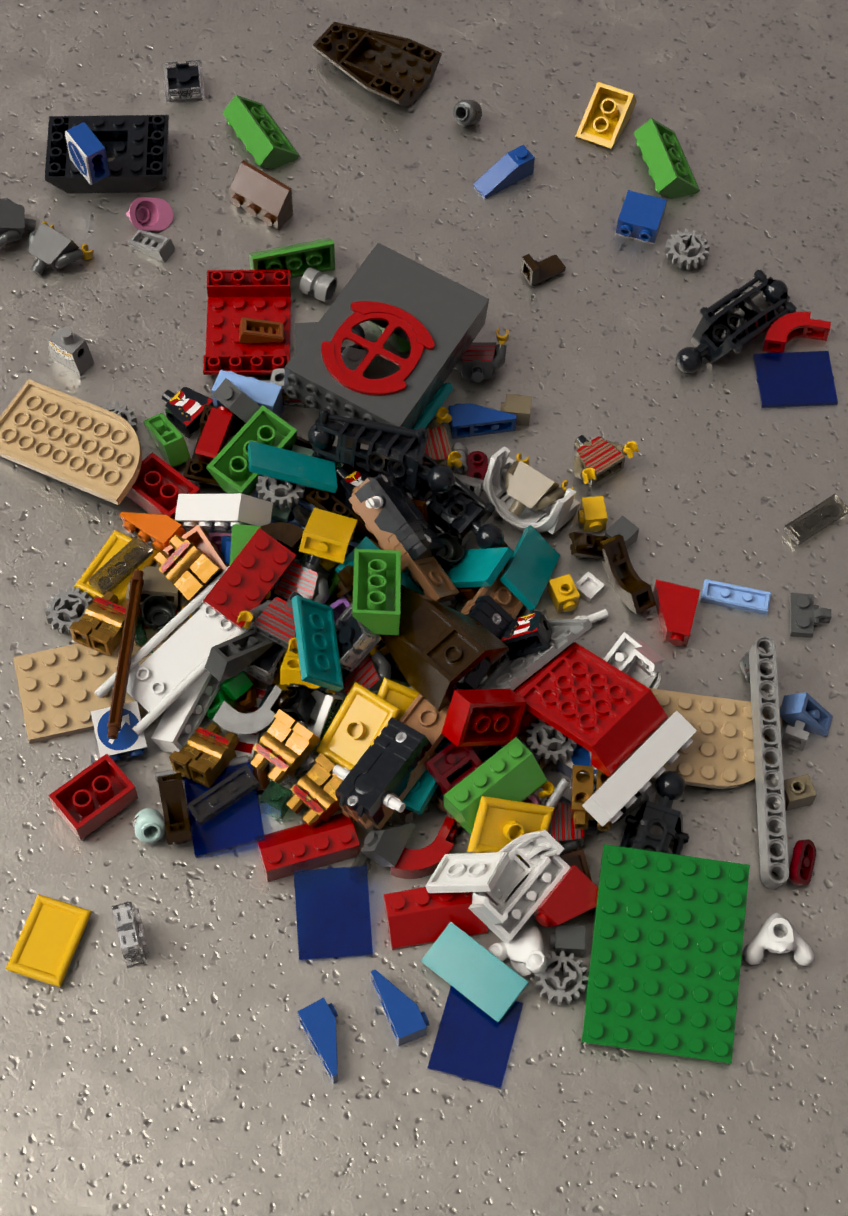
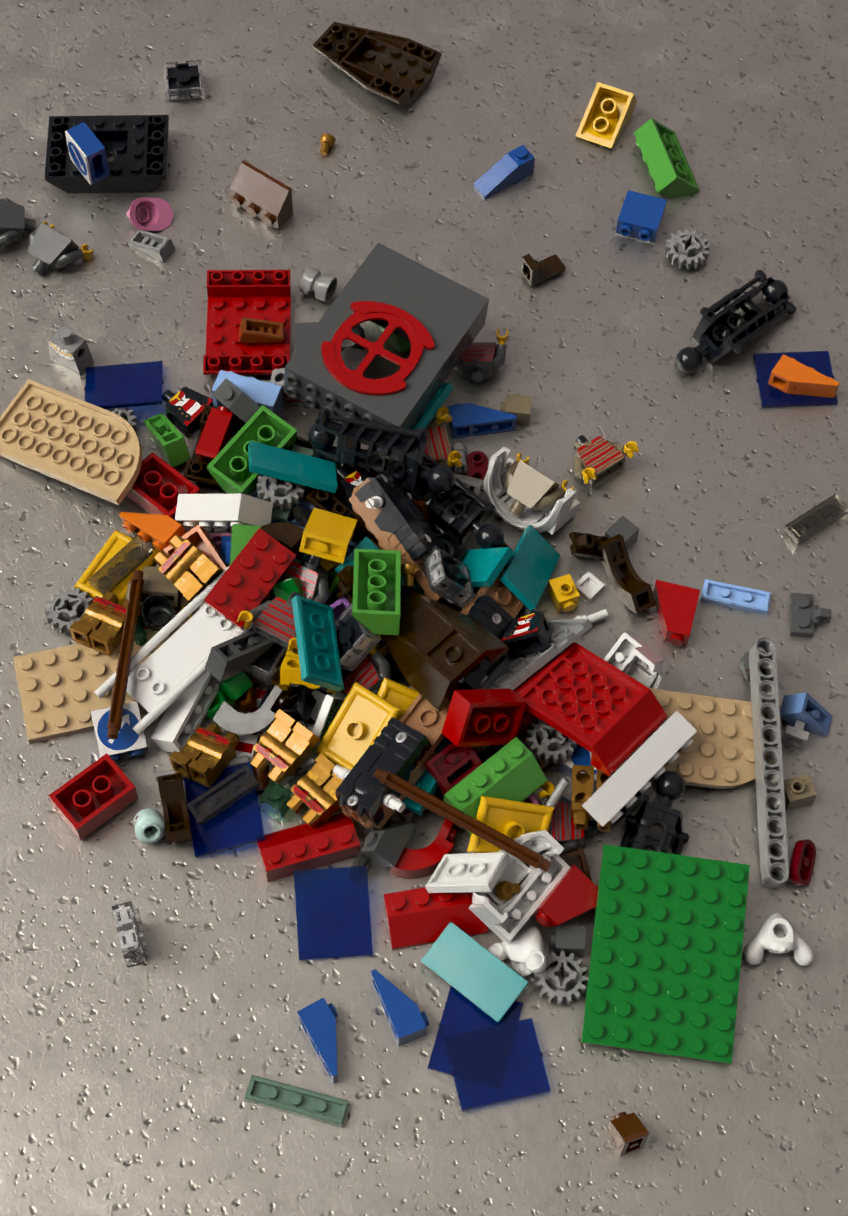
(48, 940): yellow piece -> none
(125, 385): none -> clear blue piece
(259, 133): bright green slope -> none
(285, 588): none -> green slope
(296, 258): bright green slope -> none
(296, 1101): none -> sand green tile
(326, 141): none -> pearl gold piece
(409, 571): none -> pearl gold piece
(448, 577): none -> clear piece
(462, 819): none -> reddish brown piece
(467, 112): dark grey head -> none
(496, 1064): none -> clear blue piece
(505, 890): none -> pearl gold piece
(593, 514): yellow brick -> none
(627, 1132): none -> reddish brown slope
(794, 326): red arch -> none
(800, 379): none -> orange slope

